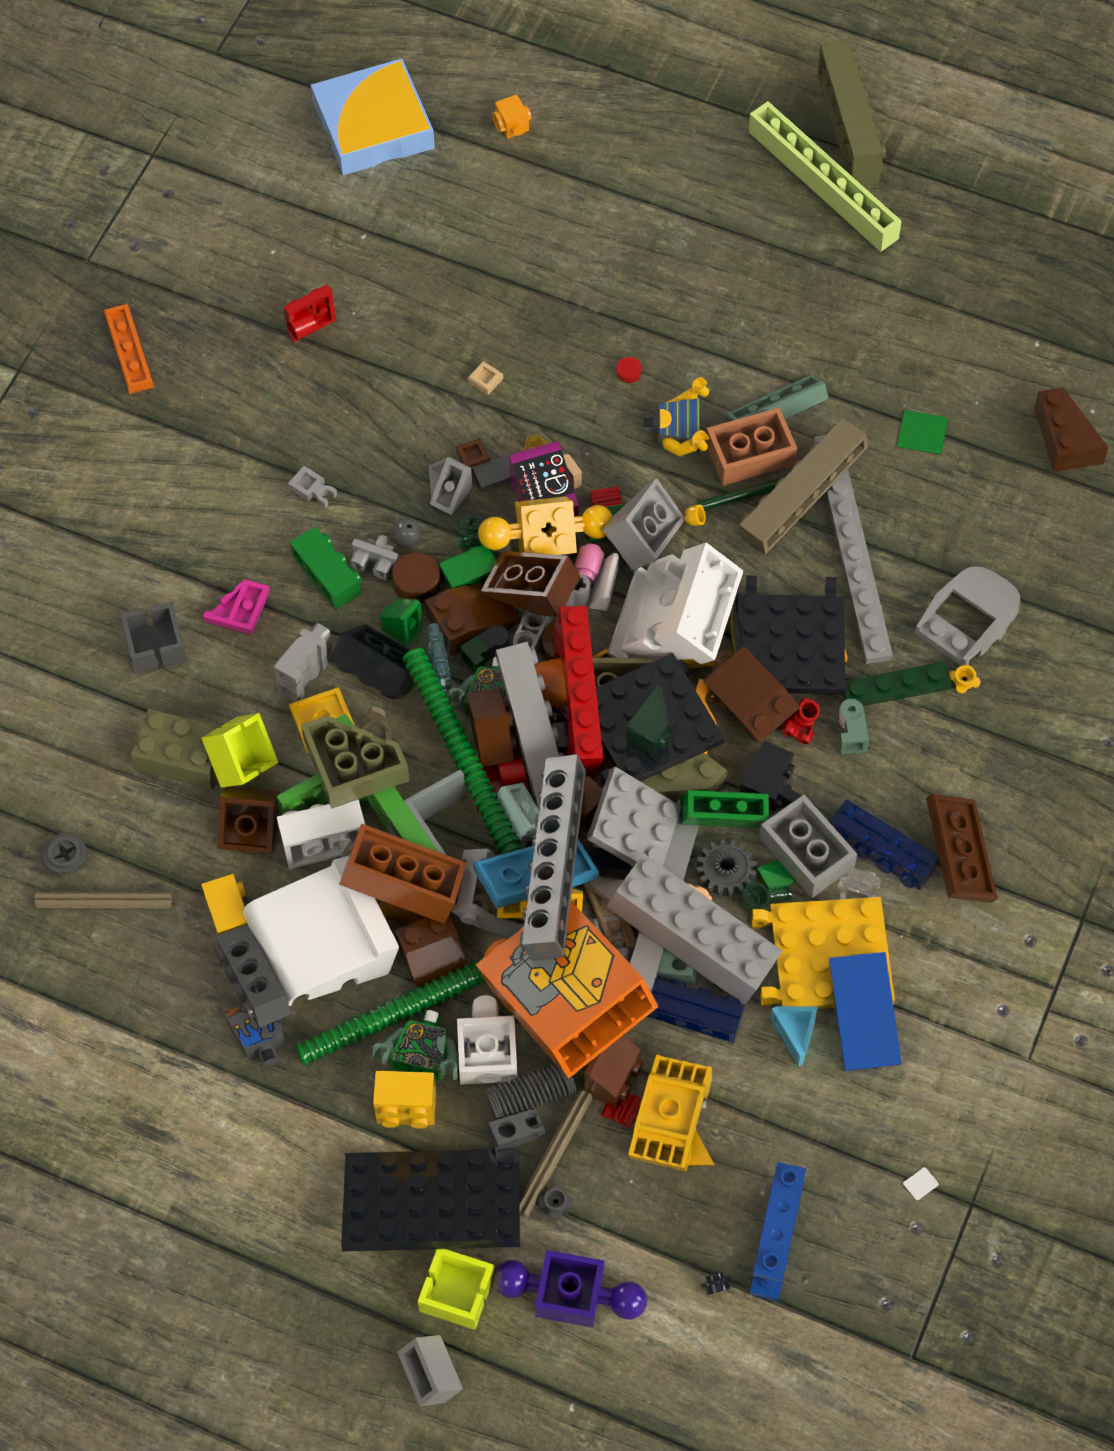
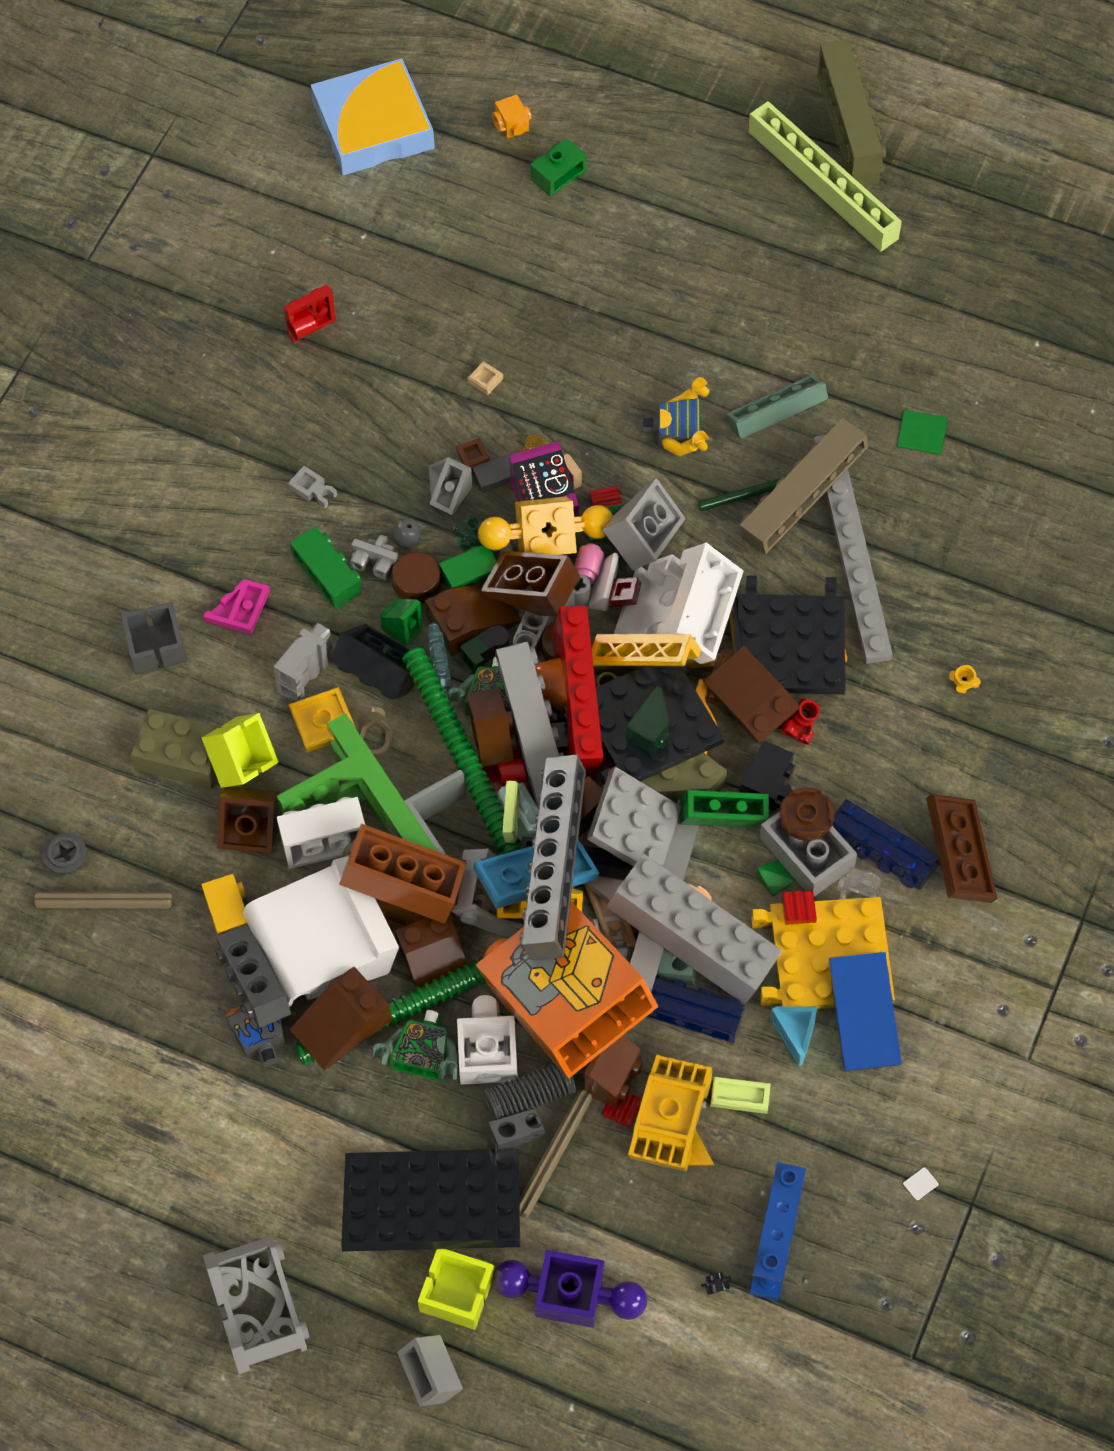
(128, 348): orange tile -> none
(223, 1278): none -> light grey fence
(341, 1018): none -> reddish brown slope
(352, 760): olive brick -> none
(404, 1099): yellow brick -> none
(511, 812): none -> yellowish green tile
(552, 1194): dark grey plate -> none
(558, 167): none -> green brick
(625, 592): none -> dark red plate
(629, 370): red tile -> none
(644, 649): none -> yellow fence
(695, 515): yellow hinge -> none
(730, 856): dark grey gear -> none
(740, 1095): none -> yellowish green tile
(751, 446): nougat brick -> none
(762, 896): clear green bar -> none
(799, 907): none -> red piece
(807, 814): none -> reddish brown tile
(854, 723): sand green leg -> none
(899, 684): dark green plate -> none
(984, 591): light grey slope -> none
(1067, 432): reddish brown wedge -> none

